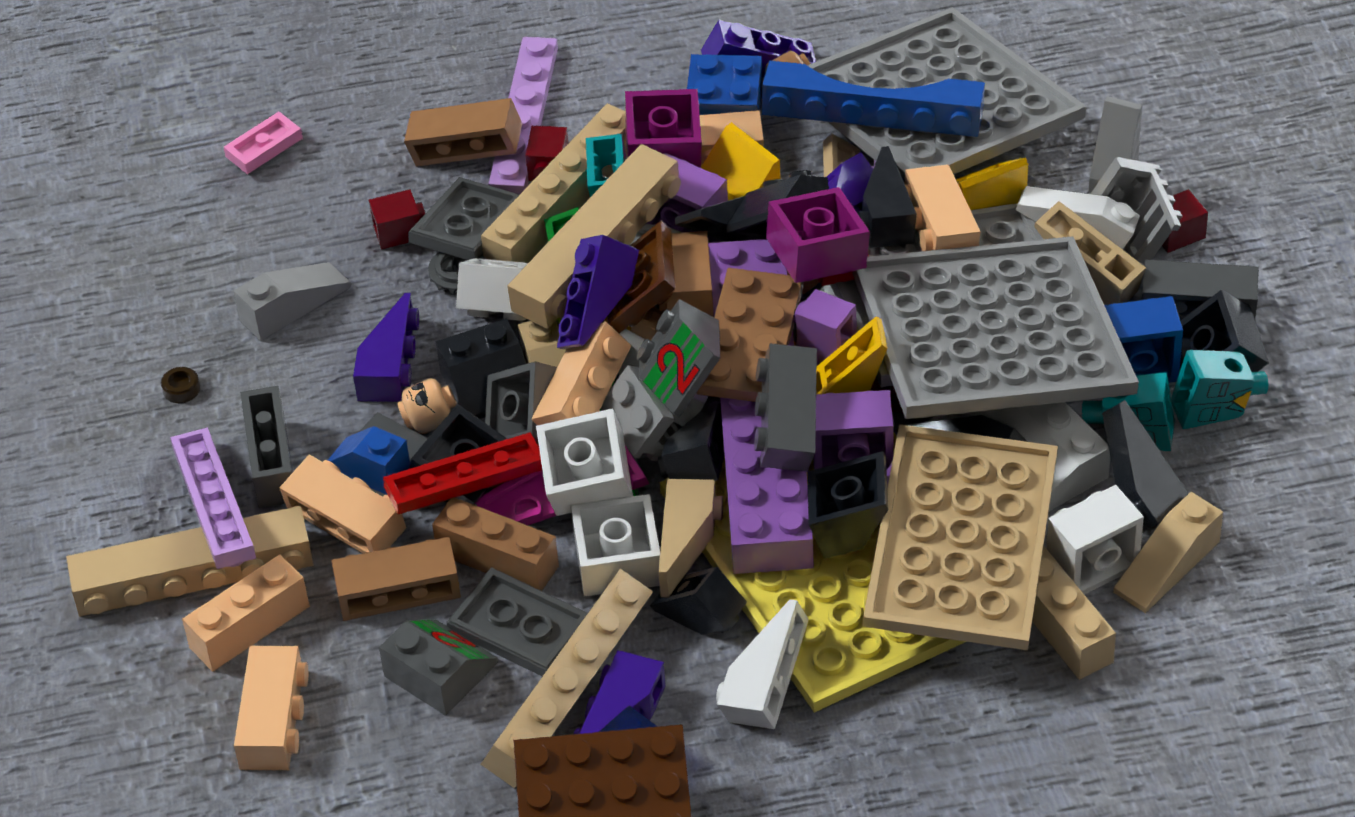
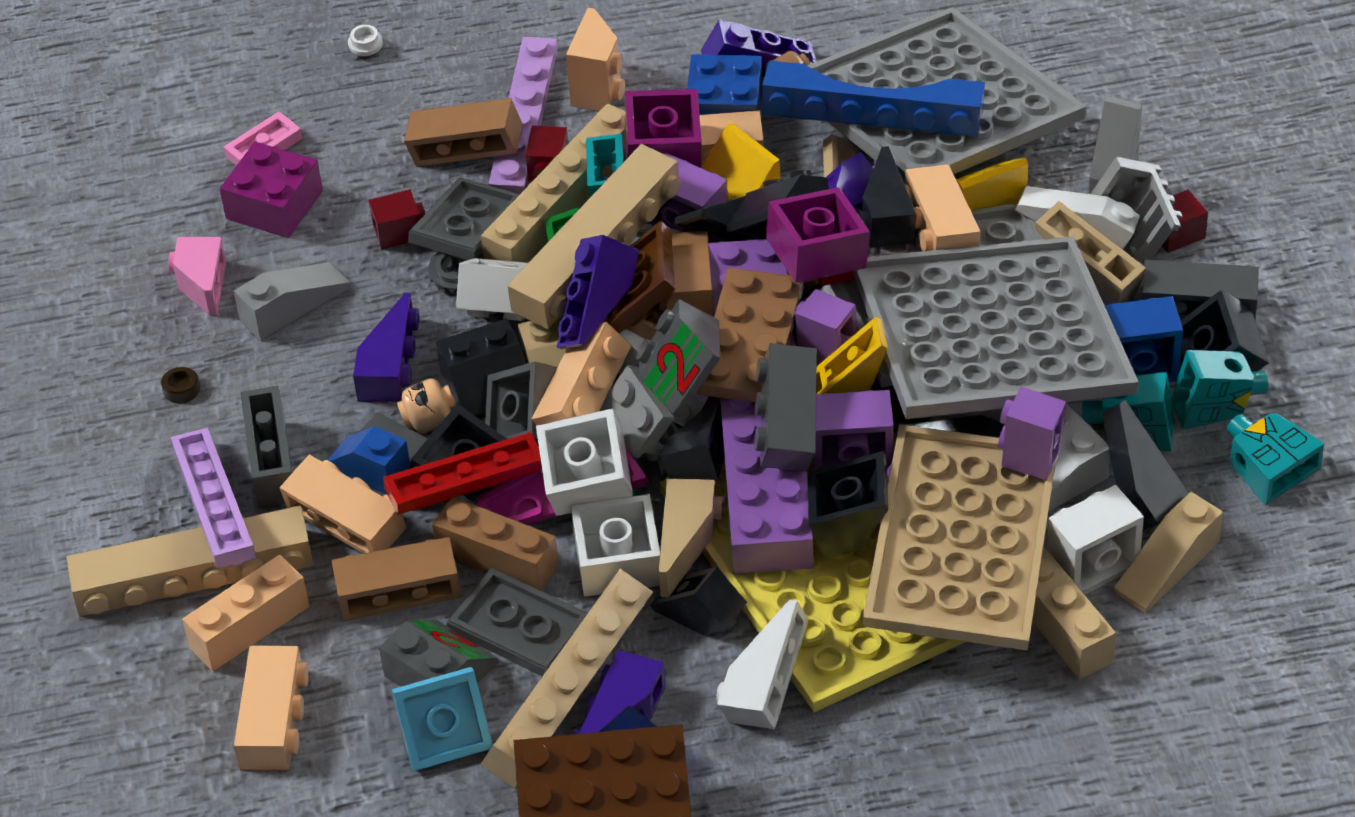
(199, 270): none -> bright pink slope
(271, 189): none -> magenta brick
(365, 40): none -> white plate
(442, 718): none -> medium azure plate
(594, 64): none -> light nougat slope
(1032, 432): none -> medium lavender brick
(1273, 454): none -> teal torso

